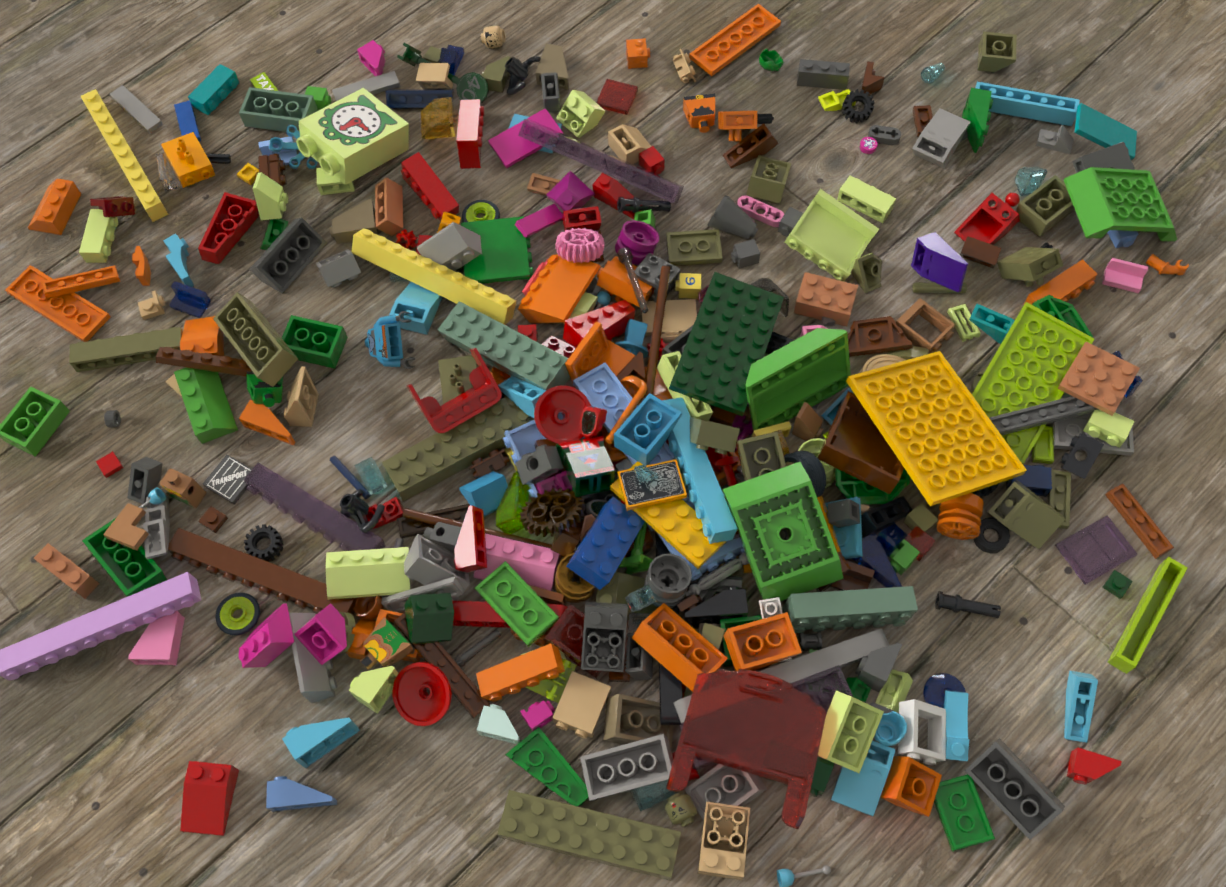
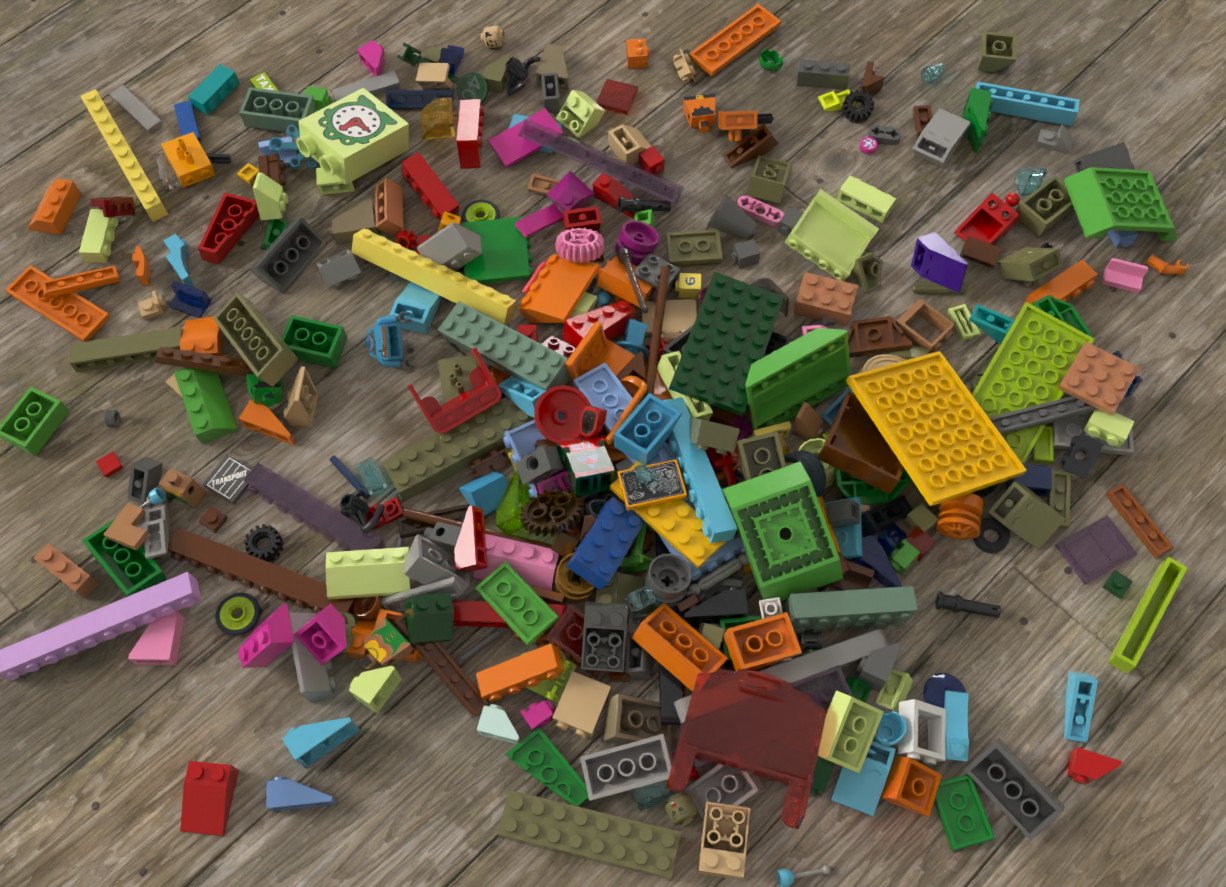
(411, 693): red dish -> none
(1104, 129): teal tile -> none

